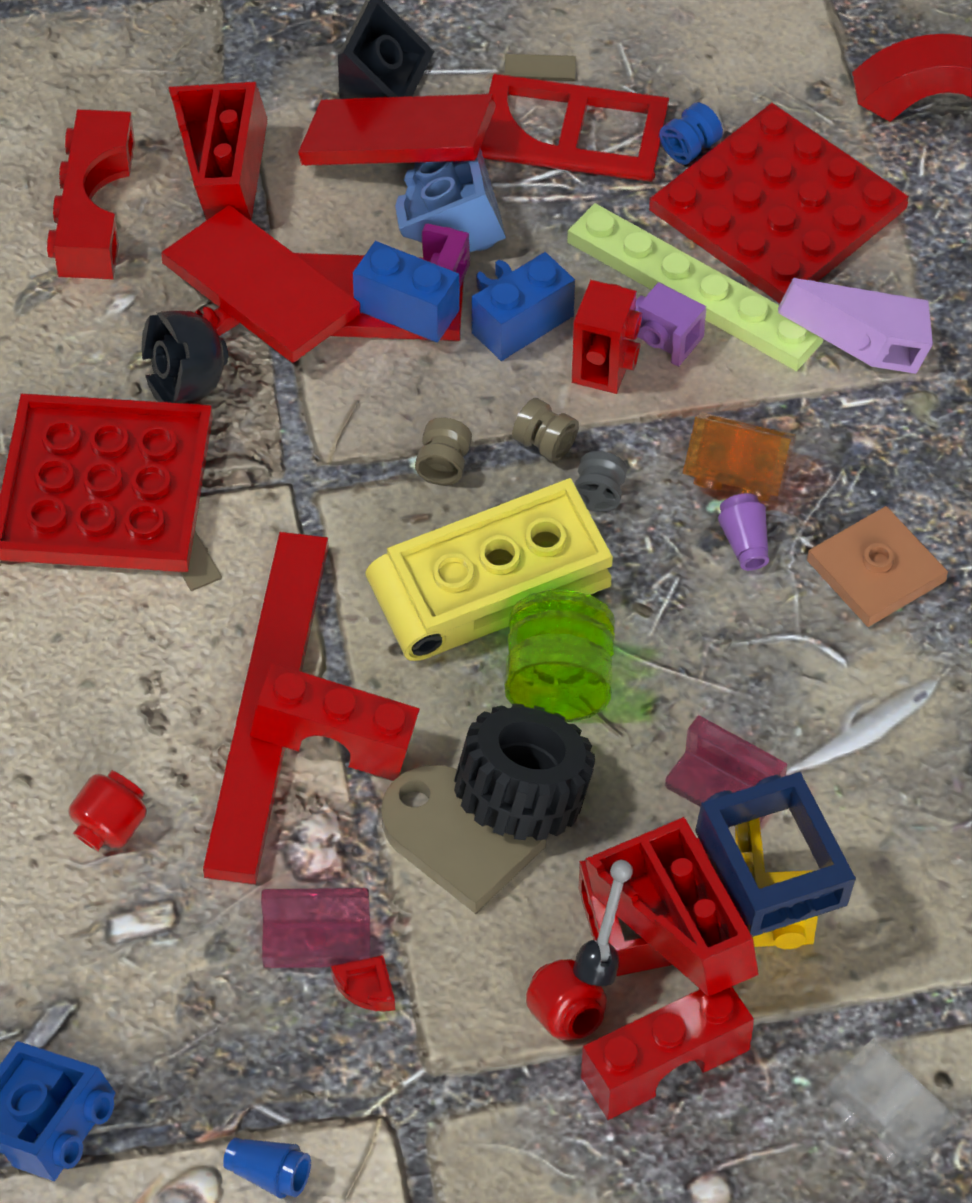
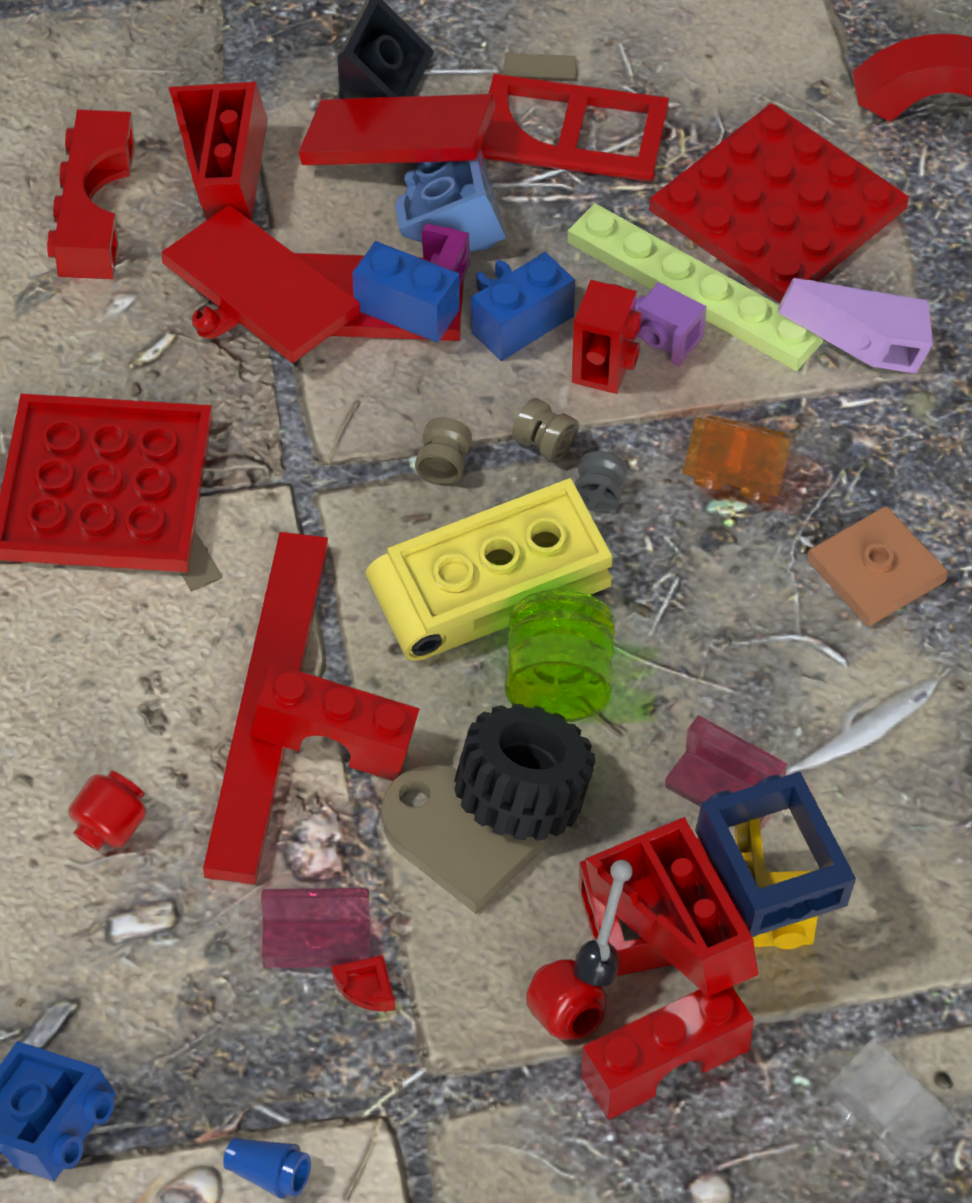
(184, 356): black cylinder -> none
(686, 136): blue wheel -> none
(746, 529): medium lavender cone -> none

